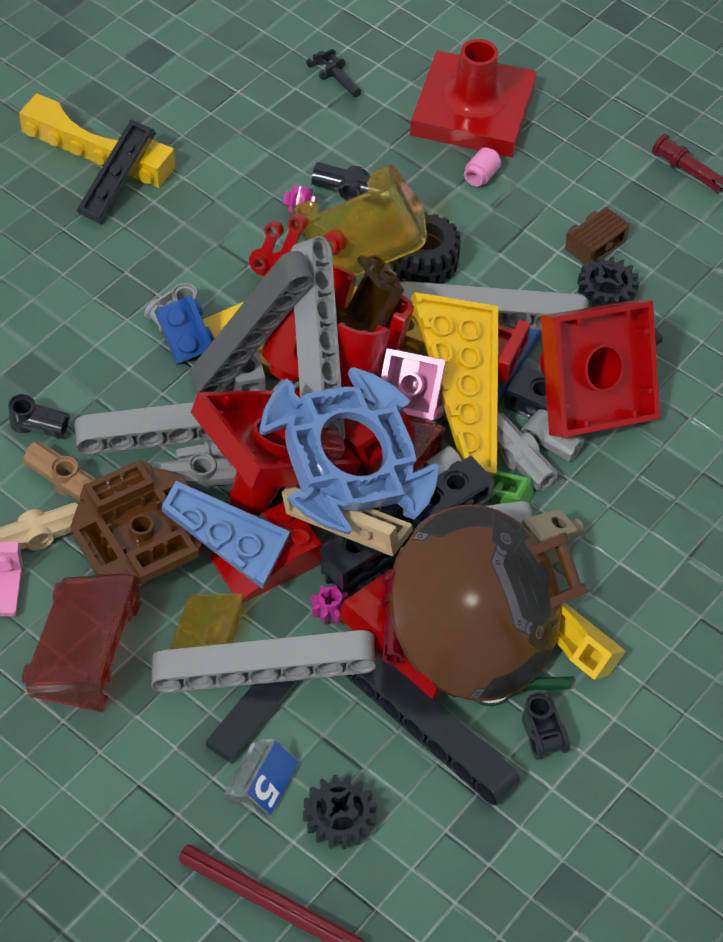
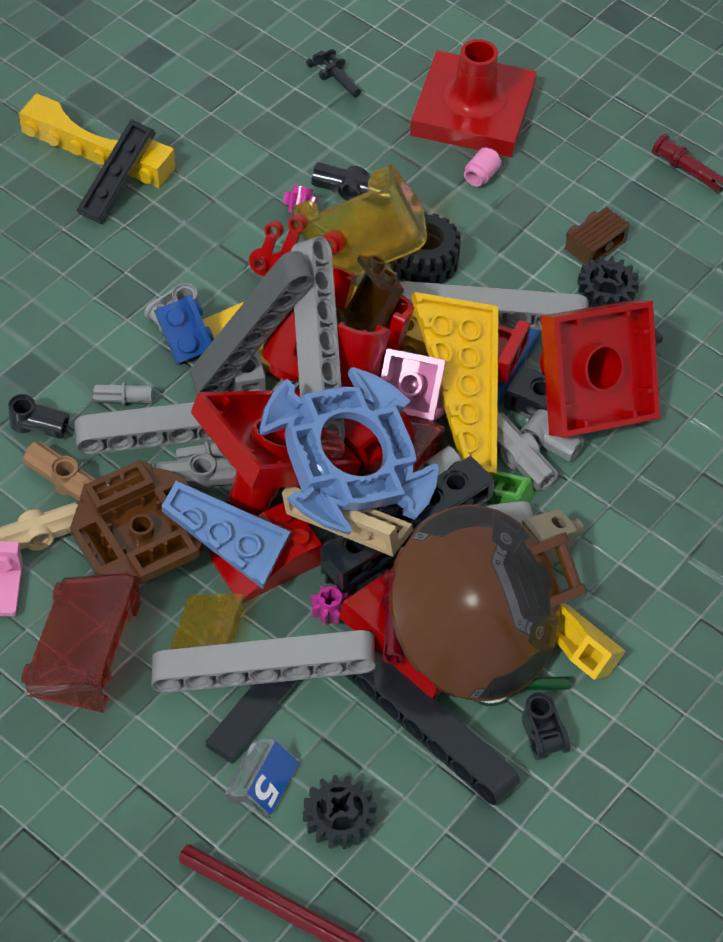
(123, 393): none -> light grey axle

